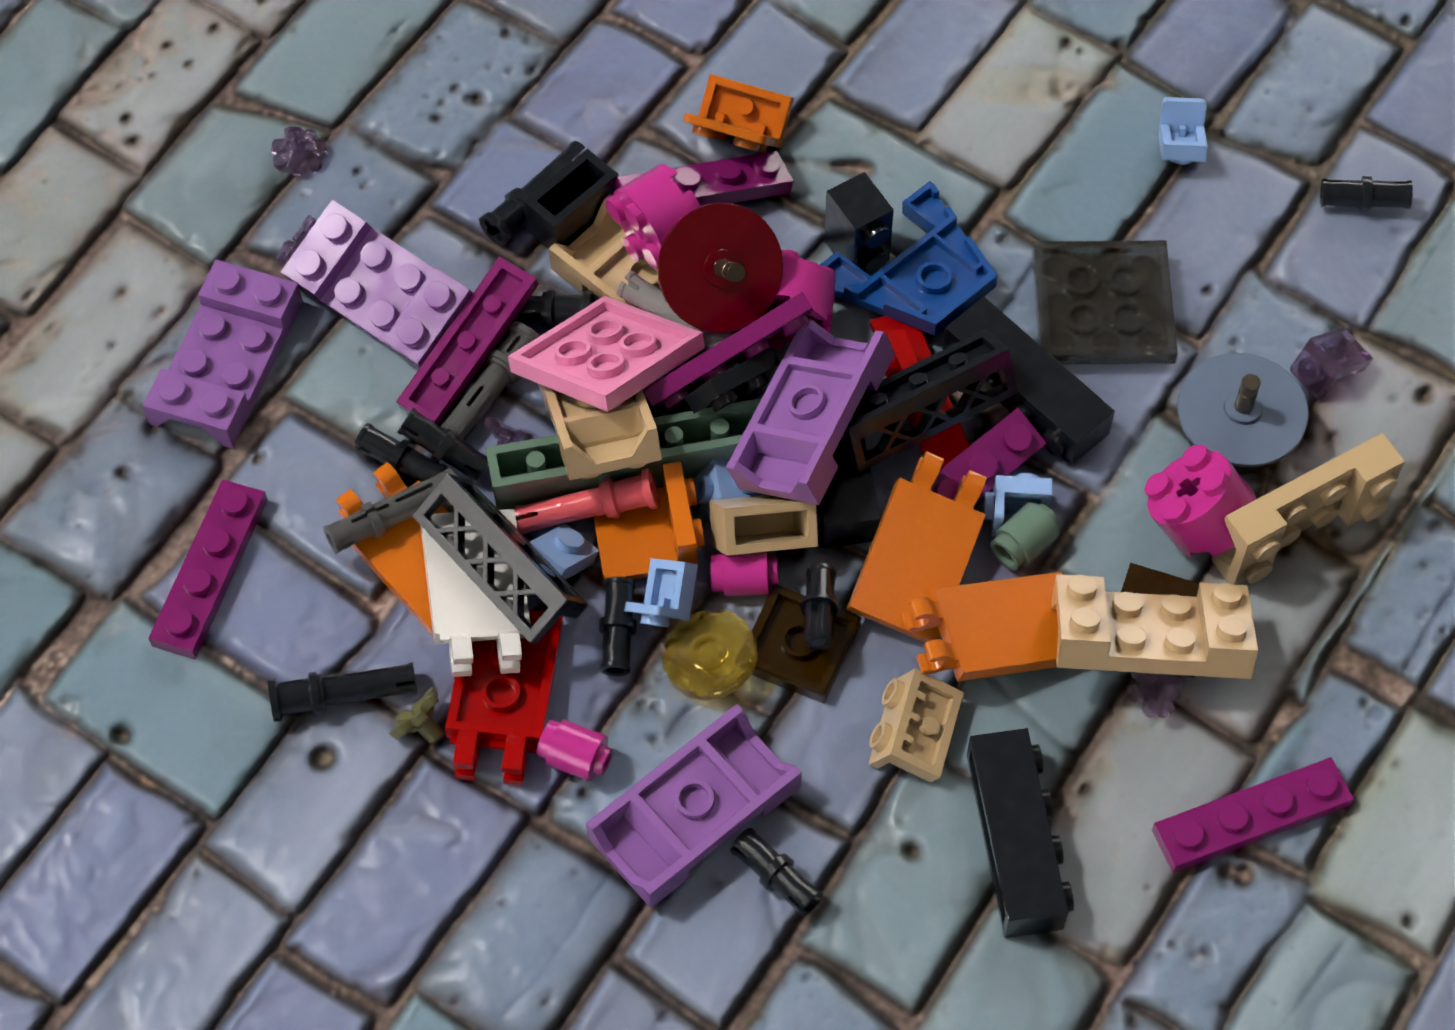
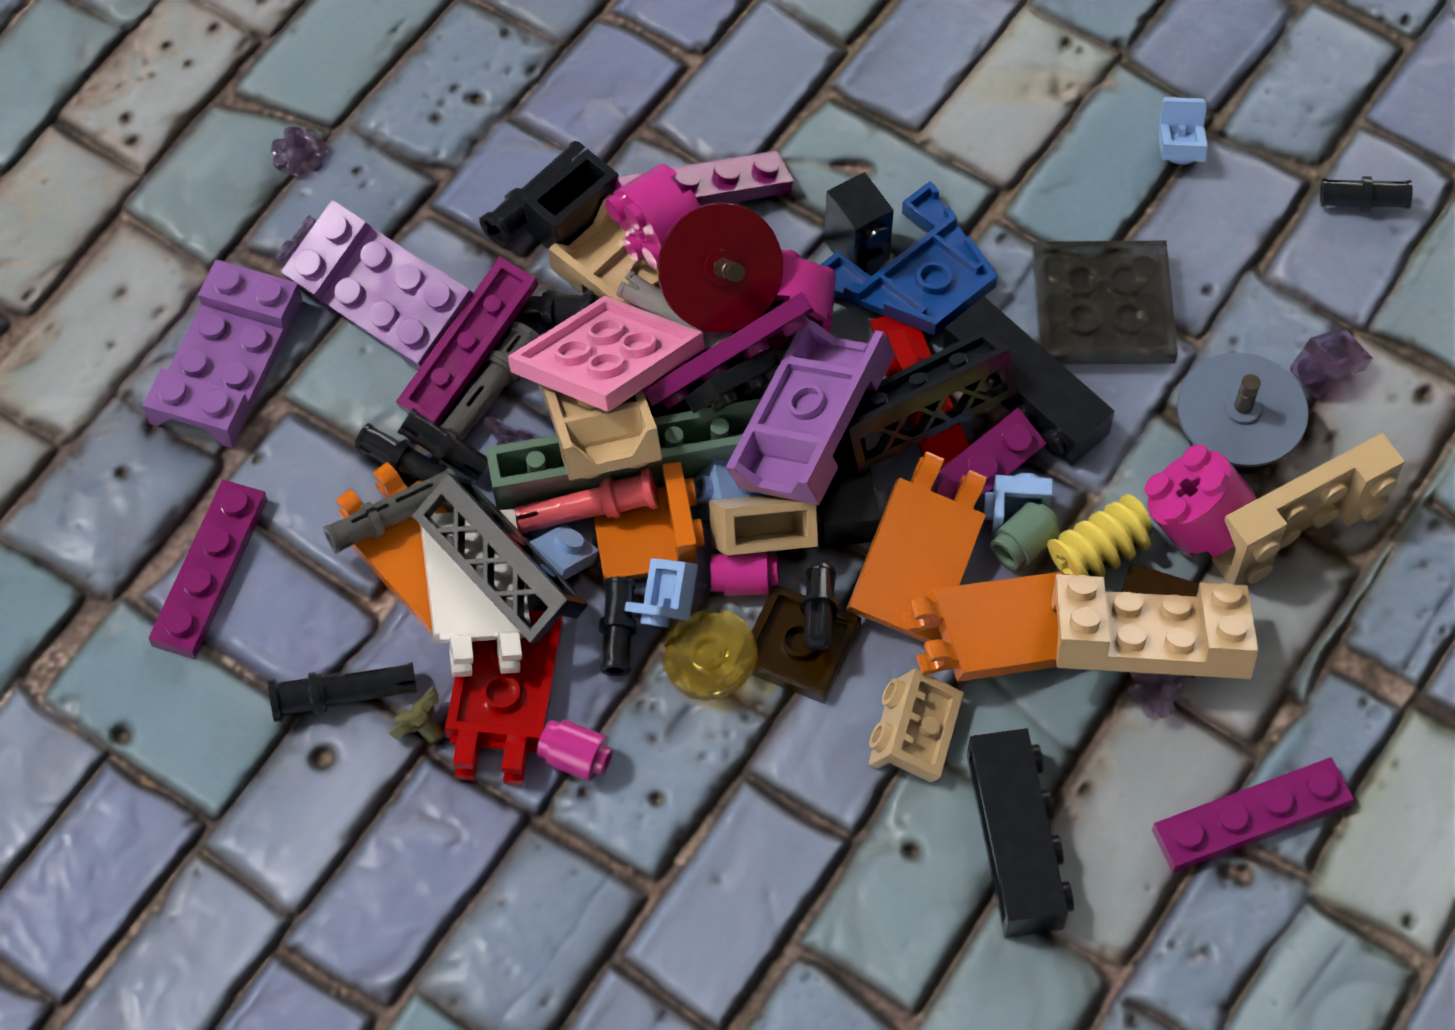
(691, 805): medium lavender piece -> none
(744, 111): orange bracket -> none
(776, 872): black pin -> none
(1102, 539): none -> light yellow piece

